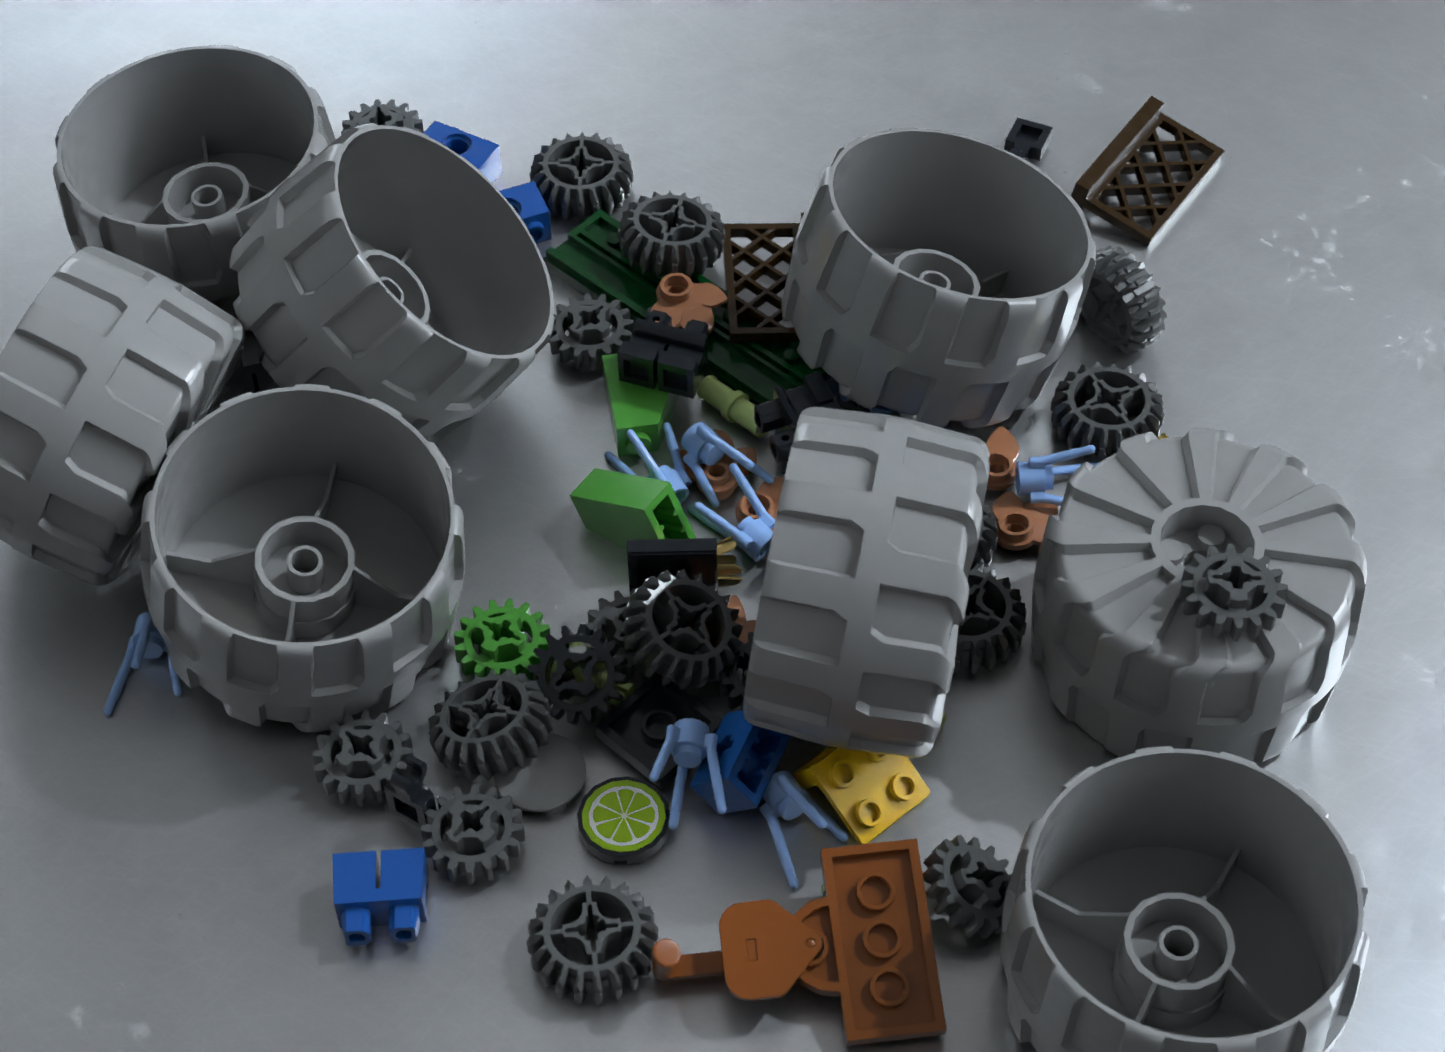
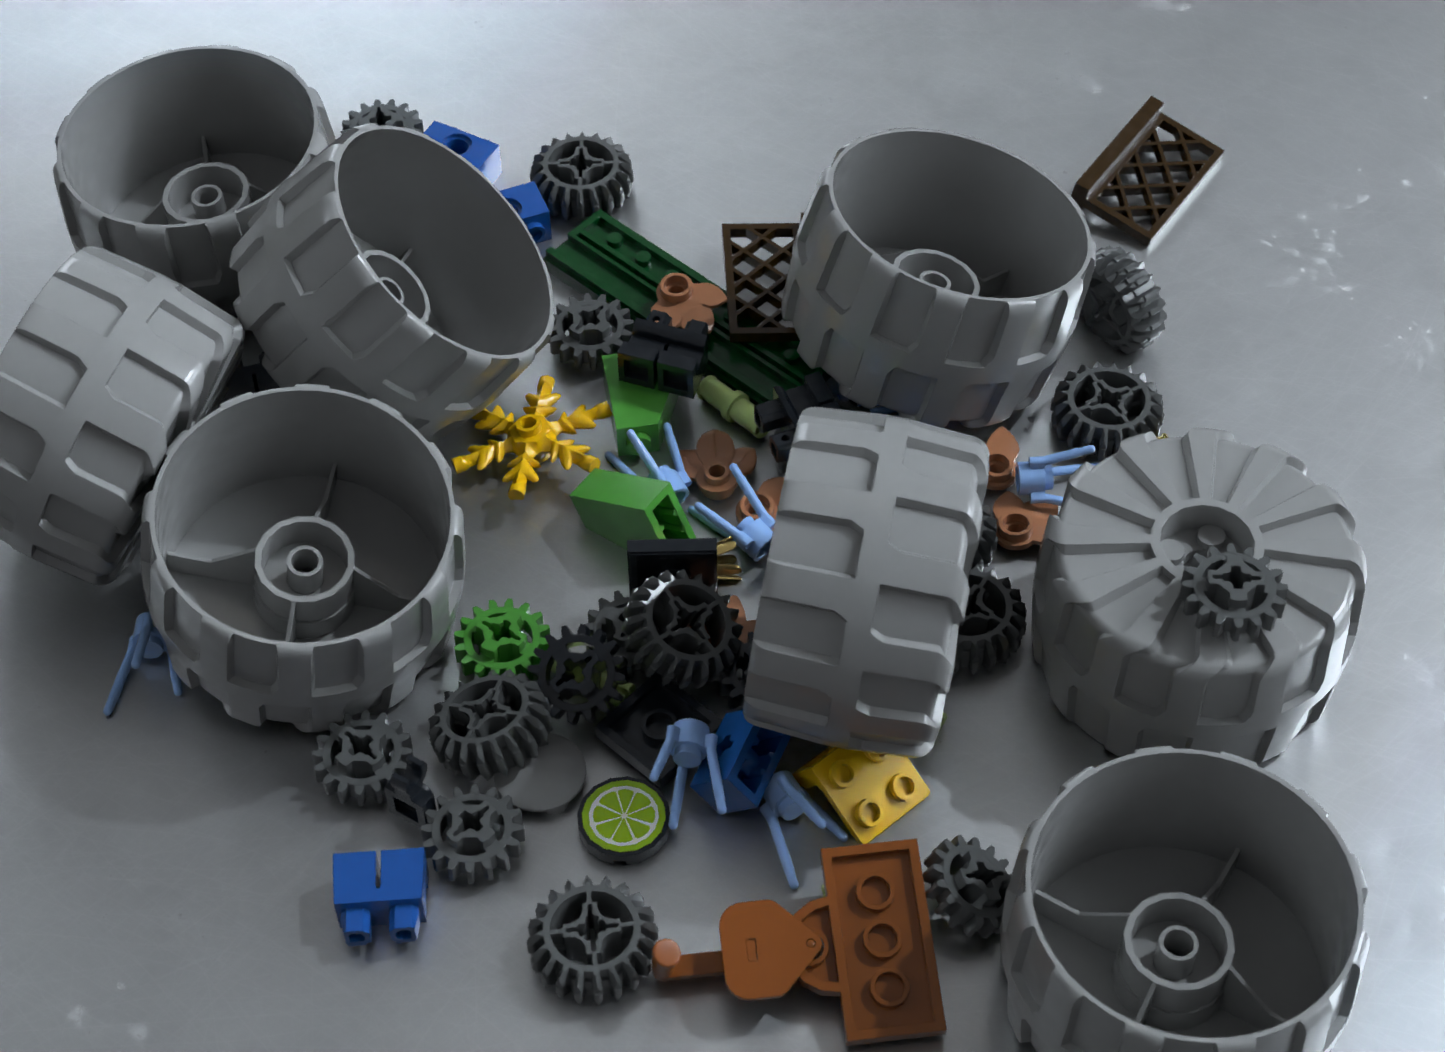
(533, 438): none -> yellow piece
(671, 234): dark grey gear -> none
(707, 448): light blue plant -> none
(1028, 139): black plate -> none

